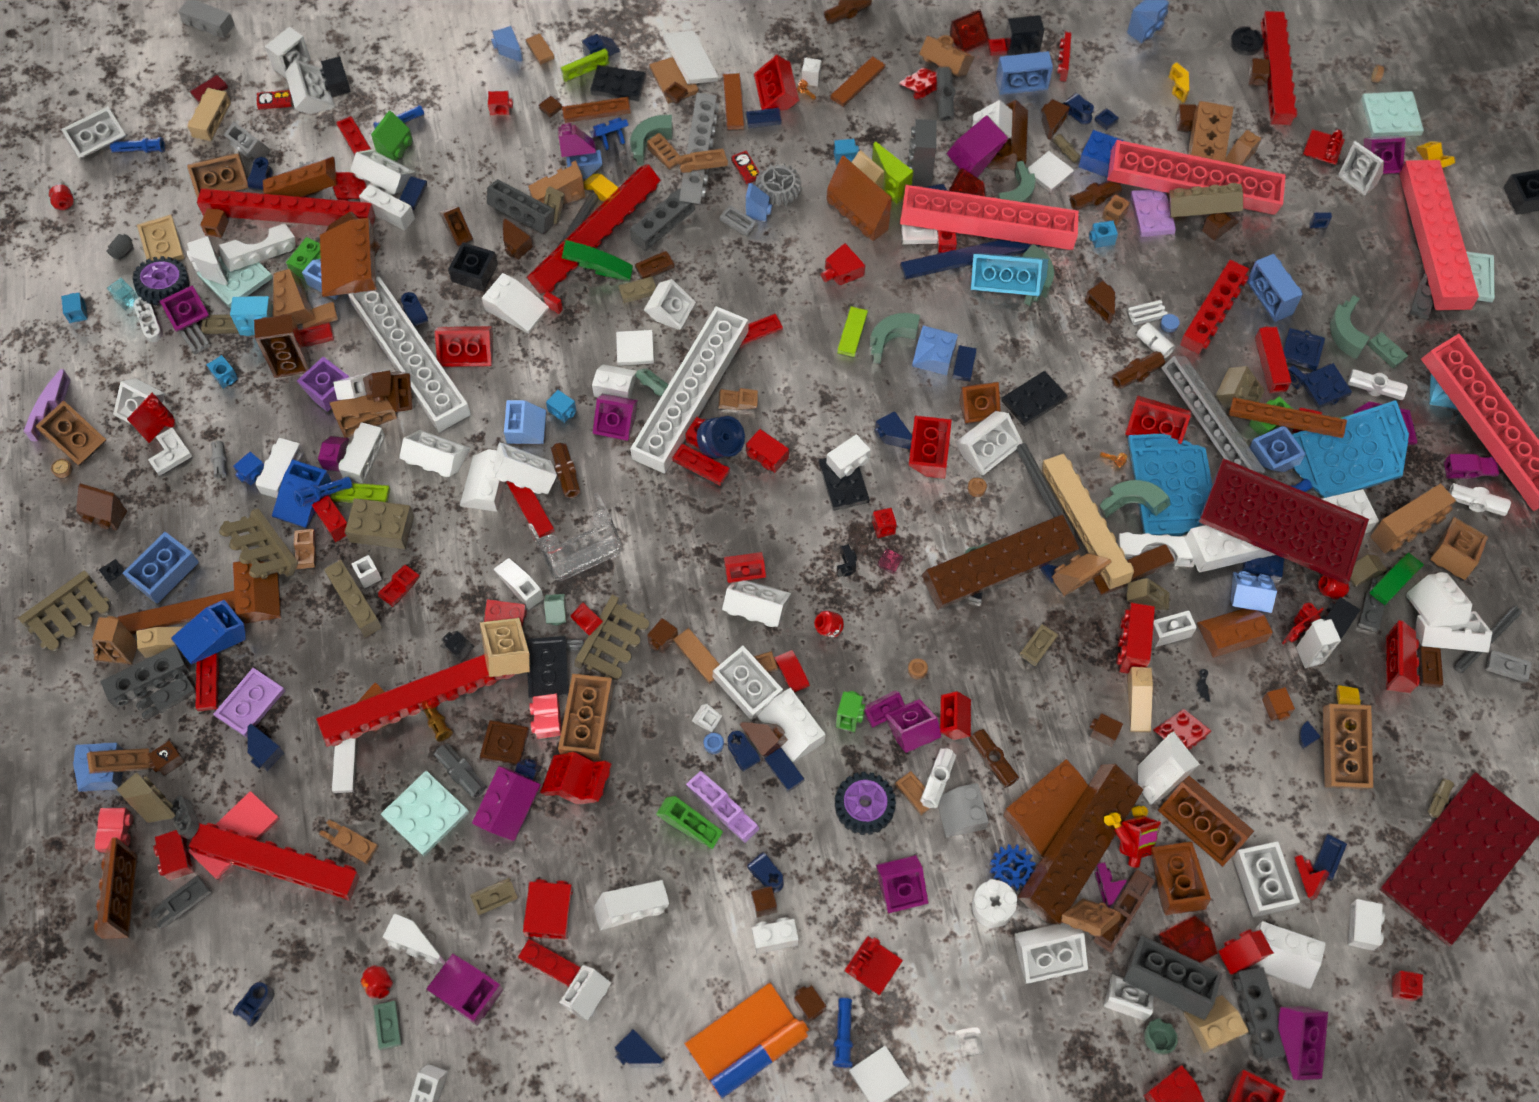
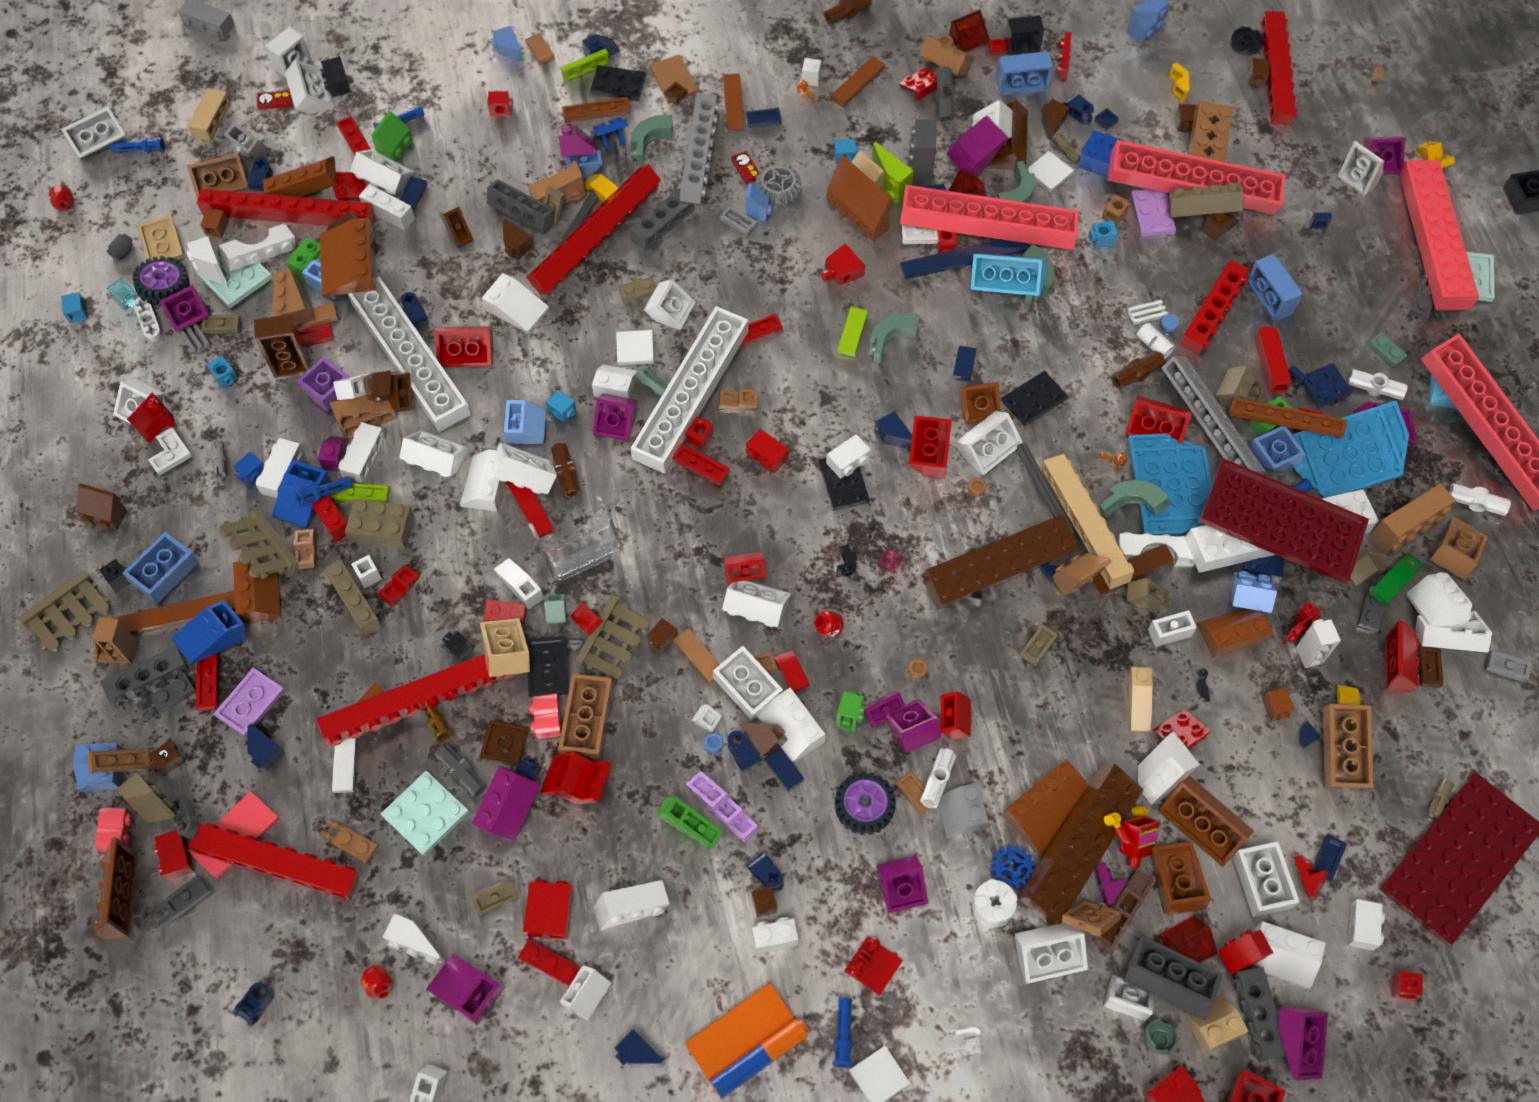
(48, 400): lavender slope -> none
(61, 468): tile -> none
(70, 433): medium nougat slope -> none
(155, 640): tan slope -> none
(213, 83): dark red tile -> none
(247, 309): medium azure slope -> none
(387, 1025): sand green plate -> none
(473, 266): black brick -> none
(550, 106): reddish brown tile -> none
(553, 302): red tile -> none
(598, 260): green slope -> none
(654, 265): reddish brown plate -> none
(658, 142): medium nougat slope -> none
(690, 57): white tile -> none
(702, 160): medium nougat hinge -> none
(720, 437): dark blue wheel -> none
(776, 84): red slope -> none
(809, 1003): reddish brown brick -> none
(884, 522): red brick -> none
(935, 350): medium blue slope -> none
(1001, 768): reddish brown piece -> none
(1094, 194): reddish brown piece -> none
(1102, 301): reddish brown slope -> none
(1105, 729): reddish brown brick -> none
(1135, 637): red brick -> none
(1243, 148): medium nougat slope -> none
(1303, 349): dark blue plate -> none
(1324, 146): red hinge -> none
(1332, 588): red head -> none
(1342, 615): black brick -> none
(1344, 333): sand green arch -> none
(1392, 114): light aqua plate -> none
(1469, 466): magenta piece -> none
(1496, 630): dark grey axle -> none

